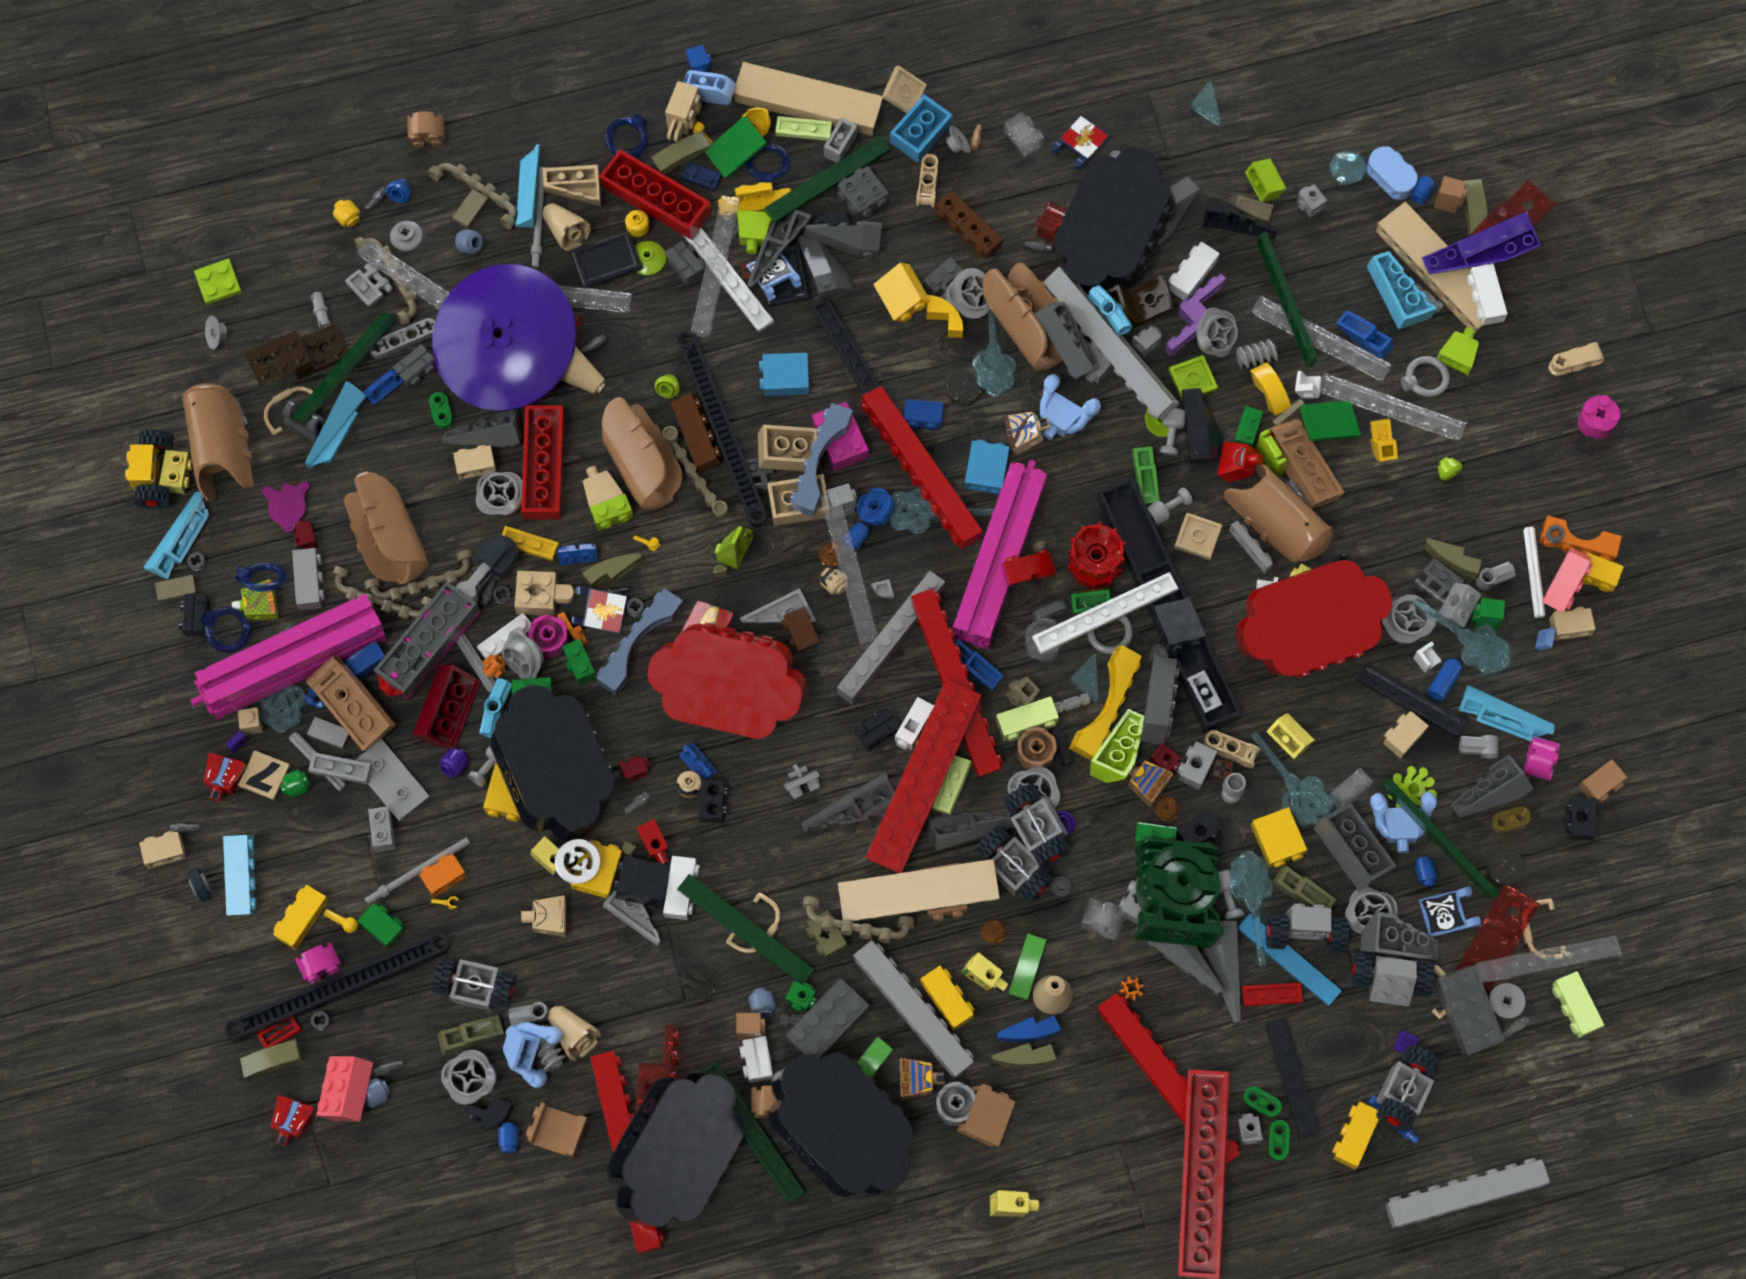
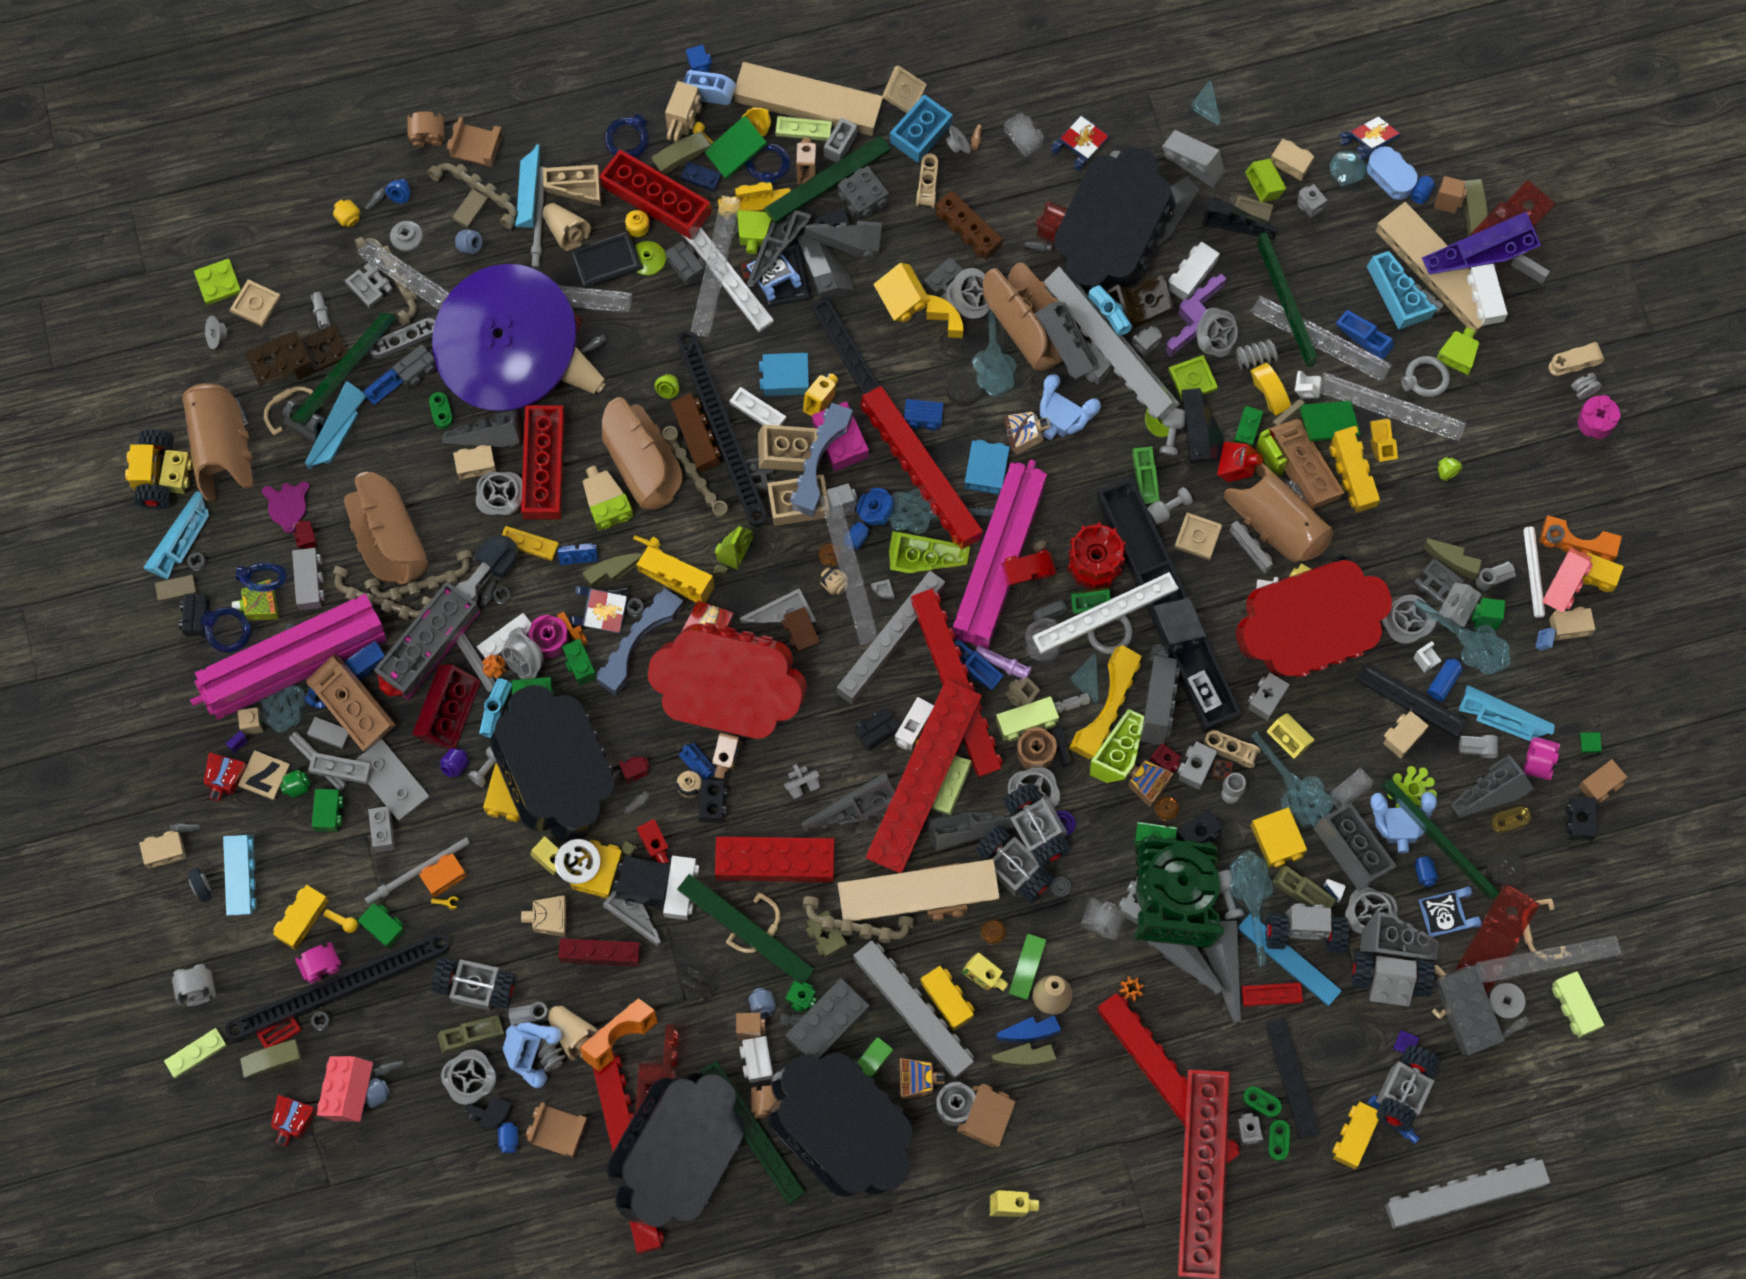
(193, 985): none -> light grey brick
(195, 1053): none -> yellowish green plate
(255, 303): none -> tan tile
(327, 810): none -> green brick
(474, 143): none -> medium nougat panel
(539, 593): tan brick -> none
(599, 952): none -> dark red brick
(634, 1019): none -> orange arch
(676, 575): none -> yellow wedge
(726, 746): none -> torso
(756, 408): none -> white plate
(774, 859): none -> red brick
(806, 157): none -> medium nougat torso
(820, 394): none -> yellow torso
(918, 553): none -> lime wedge
(1011, 666): none -> lavender pin
(1195, 157): none -> light grey wedge
(1264, 706): none -> light grey brick
(1292, 159): none -> tan brick
(1335, 889): none -> white slope
(1354, 469): none -> yellow wedge
(1371, 135): none -> flag
(1530, 268): none -> light grey tile
(1586, 386): none -> light grey wheel
(1590, 742): none -> green tile

